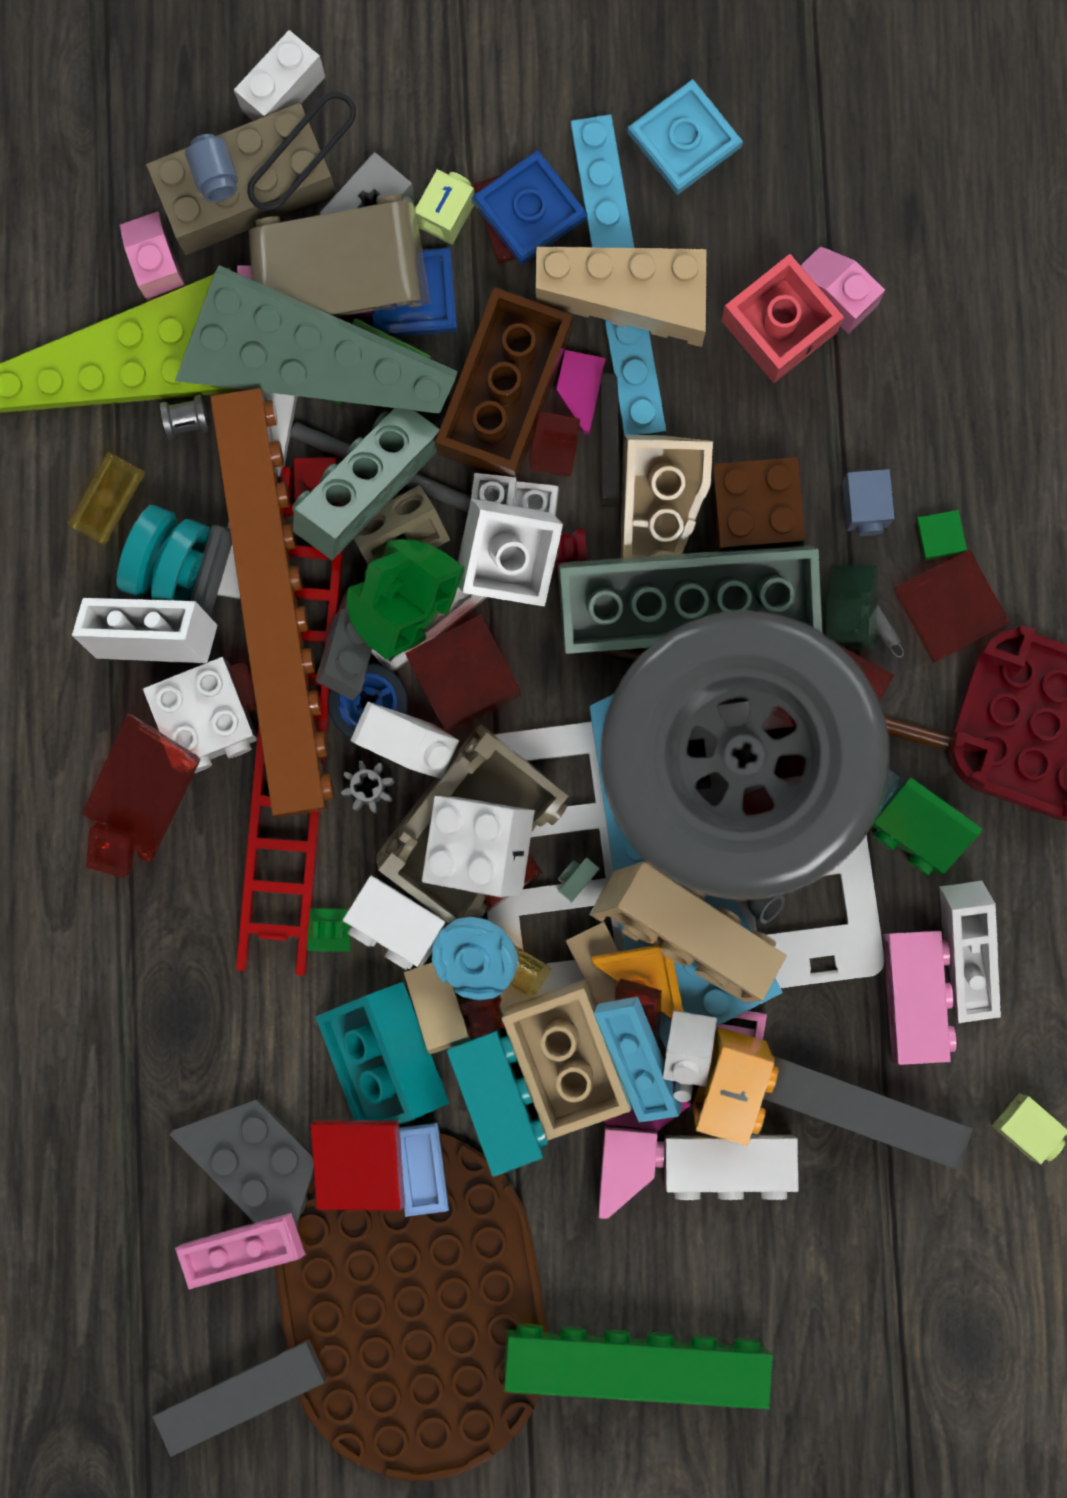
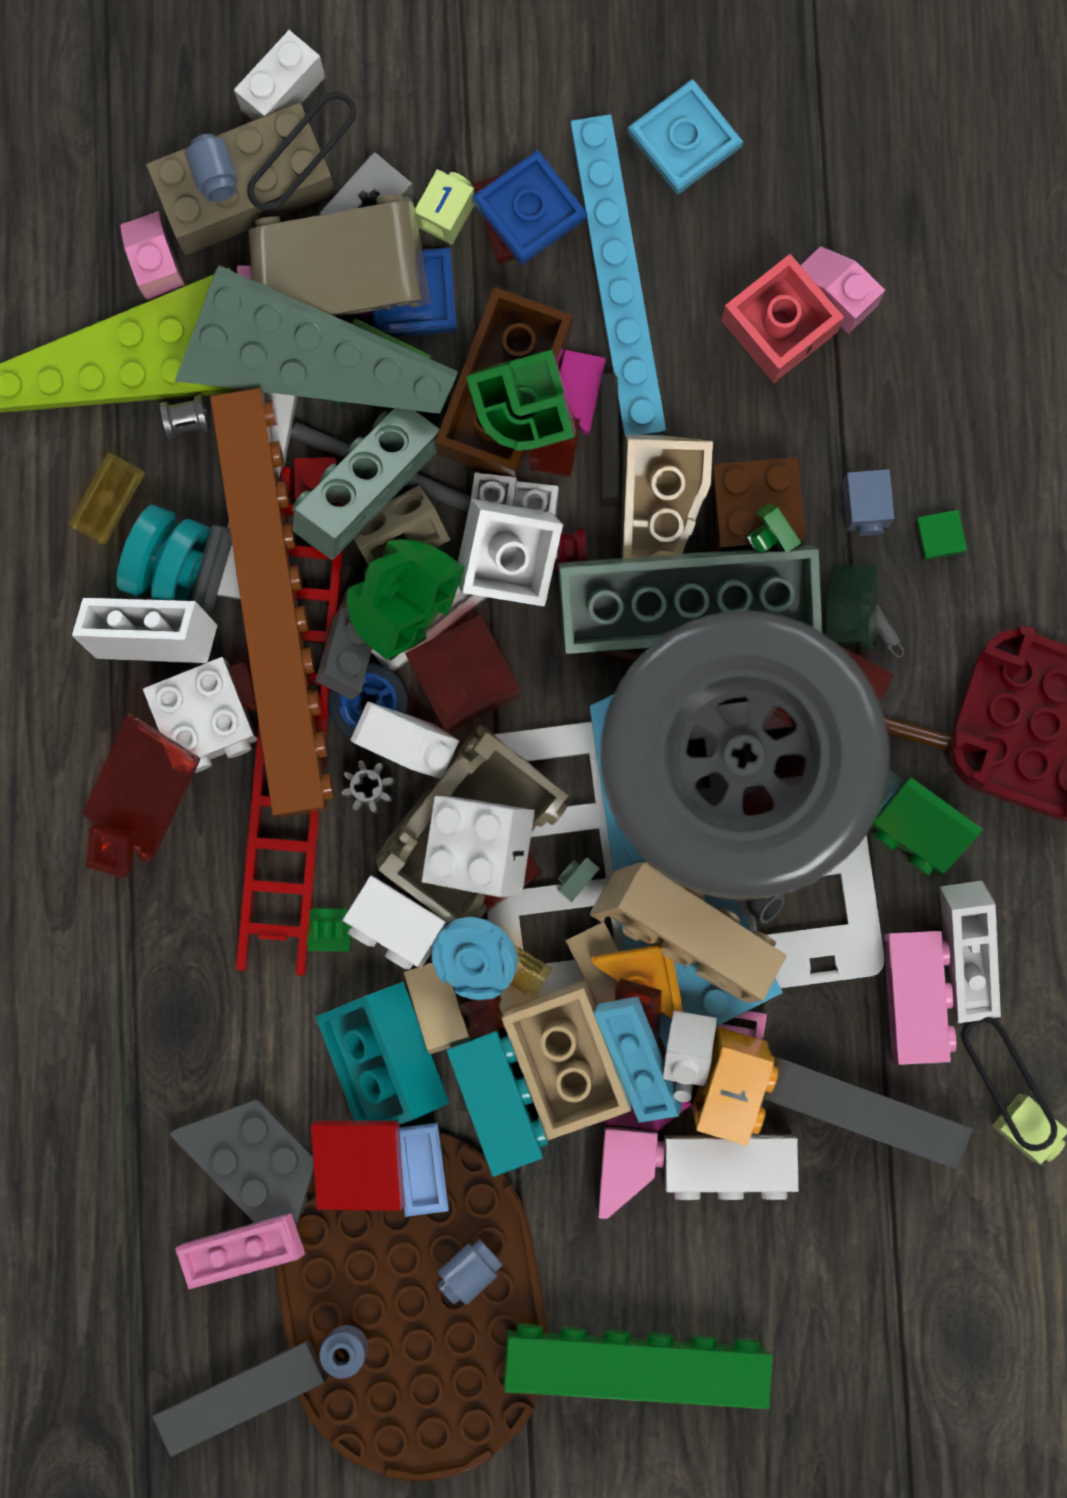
(350, 1339): none -> sand blue brick
(469, 1272): none -> sand blue brick
(523, 402): none -> green brick
(628, 286): tan wedge -> none
(774, 530): none -> green tile
(951, 606): clear red tile -> none
(1031, 1147): none -> black piece

